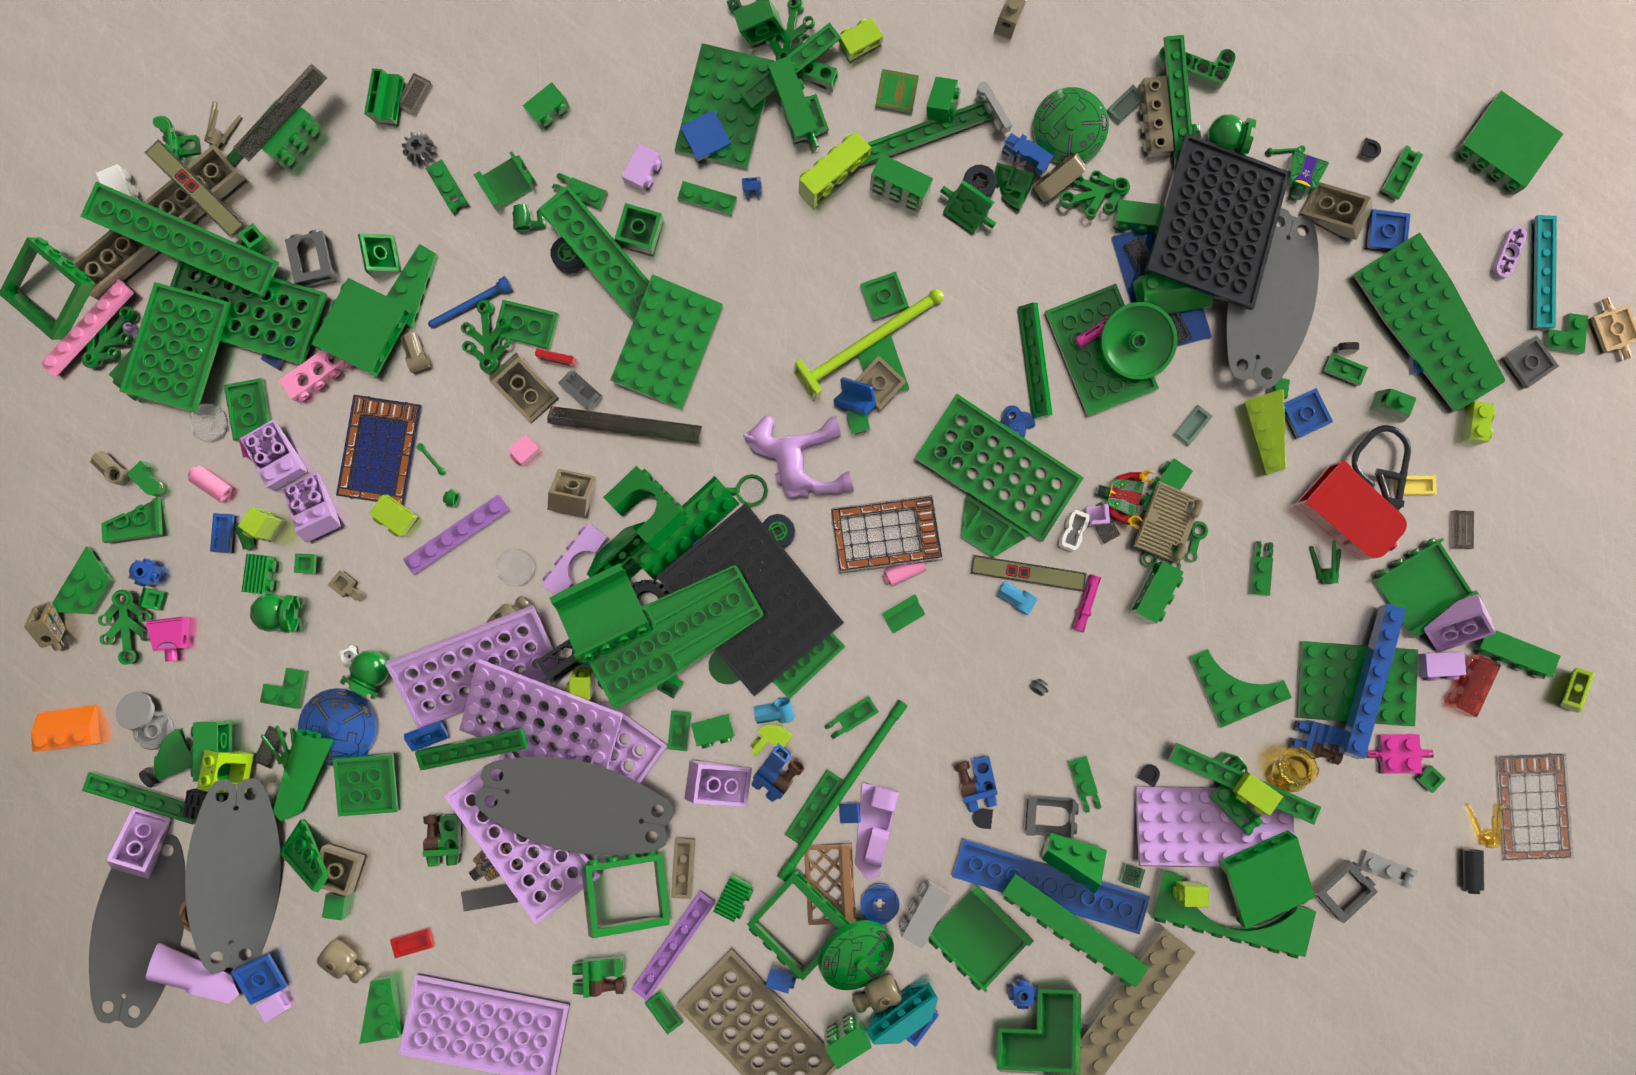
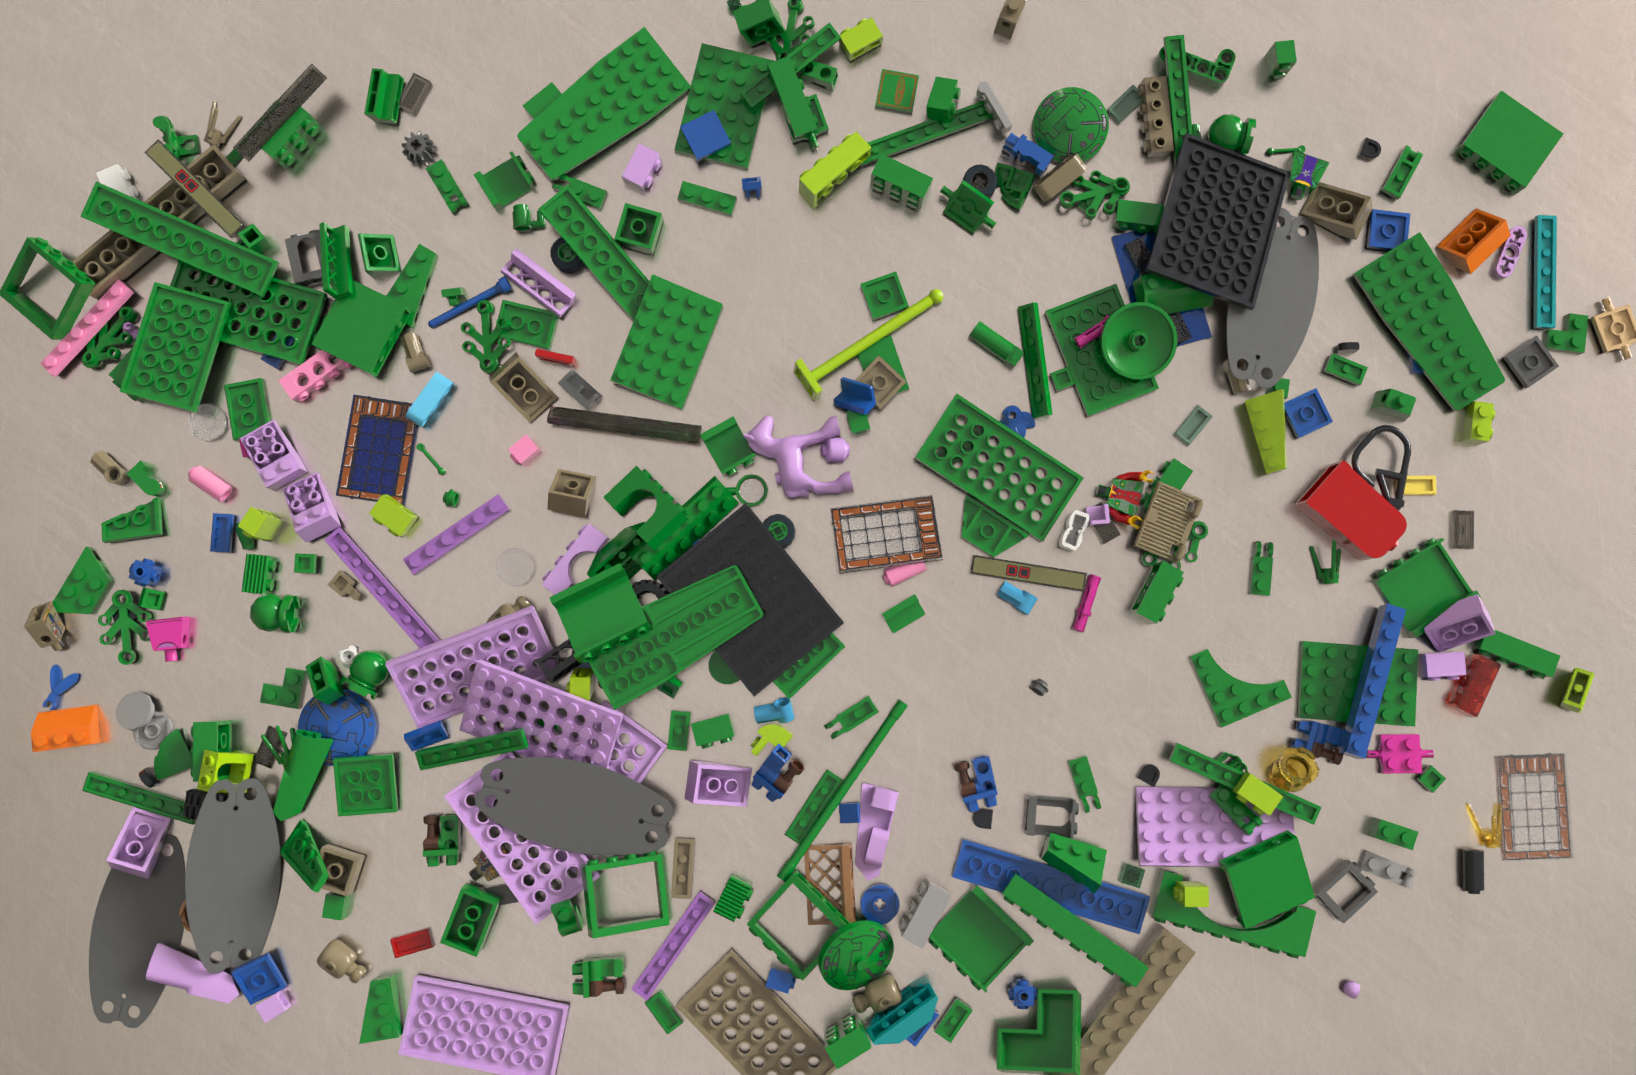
(58, 685): none -> blue piece
(324, 680): none -> green brick
(338, 260): none -> green fence
(383, 591): none -> medium lavender plate
(429, 399): none -> medium azure beam
(453, 294): none -> green tile
(471, 919): none -> green brick
(541, 277): none -> lavender fence
(567, 918): none -> green brick
(604, 105): none -> green wing
(728, 447): none -> green panel
(835, 449): none -> lavender head
(953, 1020): none -> green plate
(996, 343): none -> green piece
(1062, 379): none -> green plate
(1237, 384): none -> dark tan piece
(1280, 59): none -> green brick
(1351, 989): none -> lavender hinge
(1392, 833): none -> green brick
(1474, 240): none -> orange slope

